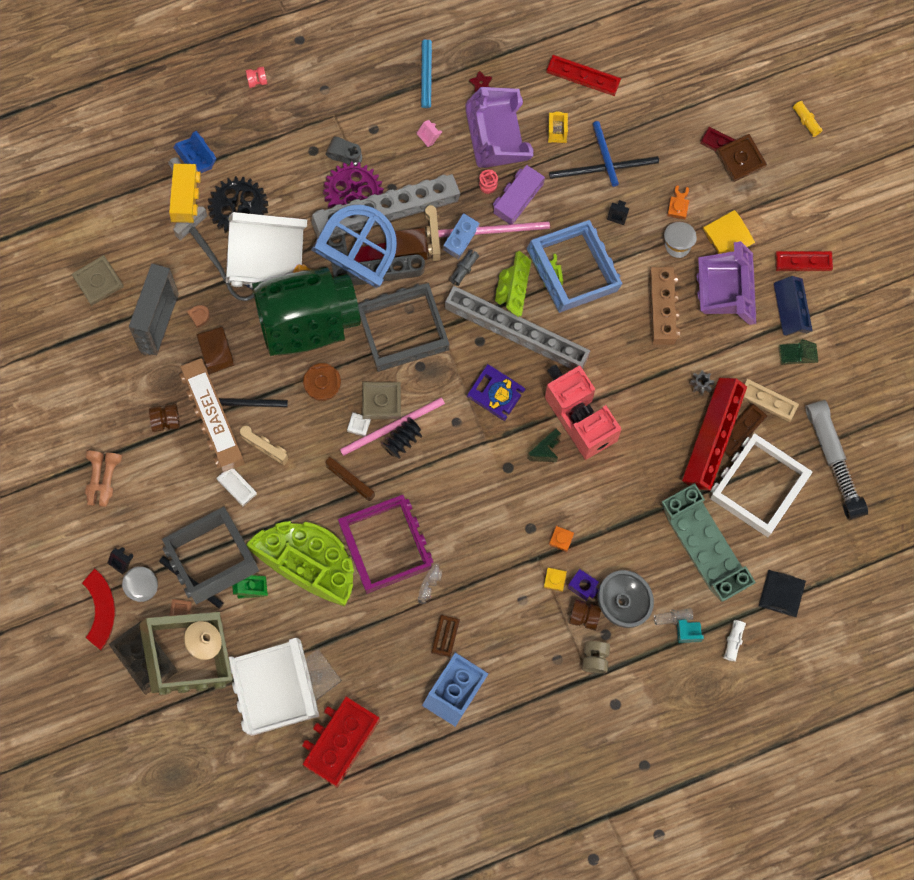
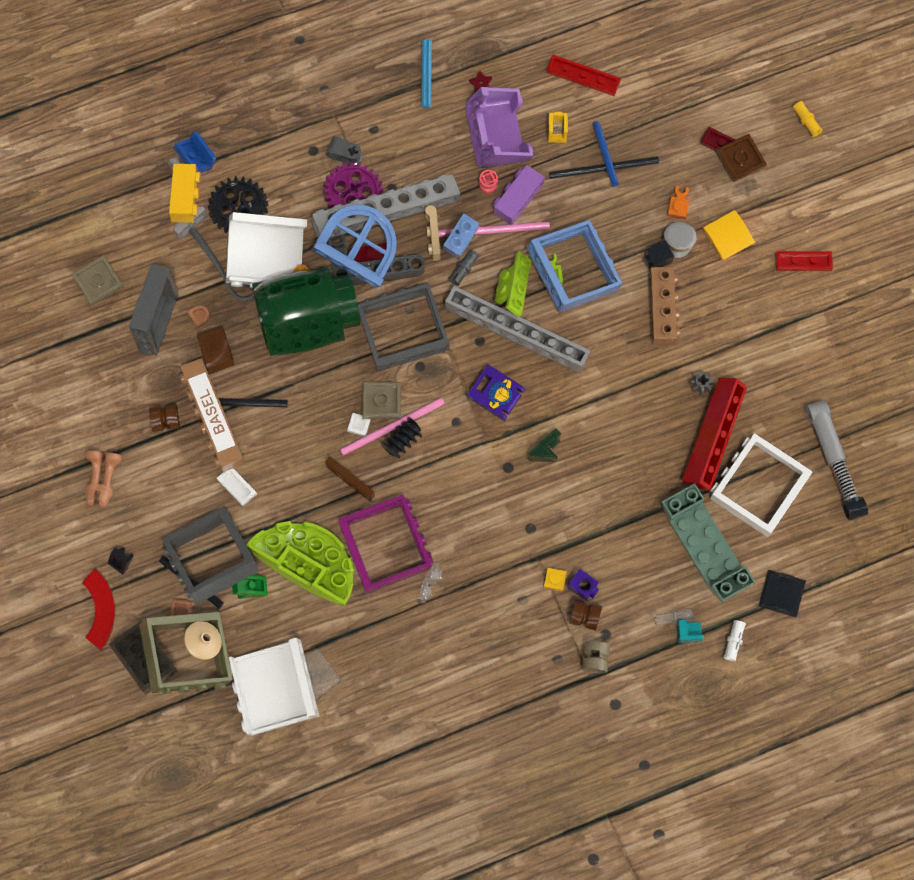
(140, 584): light grey piece -> none
(252, 79): coral wheel -> none
(263, 444): tan plate -> none
(322, 382): dark orange tile -> none
(340, 741): red piece -> none
(411, 243): reddish brown piece -> none
(428, 133): bright pink tile -> none
(441, 652): reddish brown tile -> none
(455, 689): medium blue slope -> none
(561, 539): orange plate -> none
(568, 399): coral piece -> none
(618, 213): black tile -> none
(633, 593): dark grey dish -> none
(658, 255): none -> black brick
(728, 283): medium lavender windscreen -> none
(744, 428): reddish brown tile -> none
(770, 401): tan plate -> none
(793, 306): dark blue panel -> none
(798, 353): clear green slope -> none

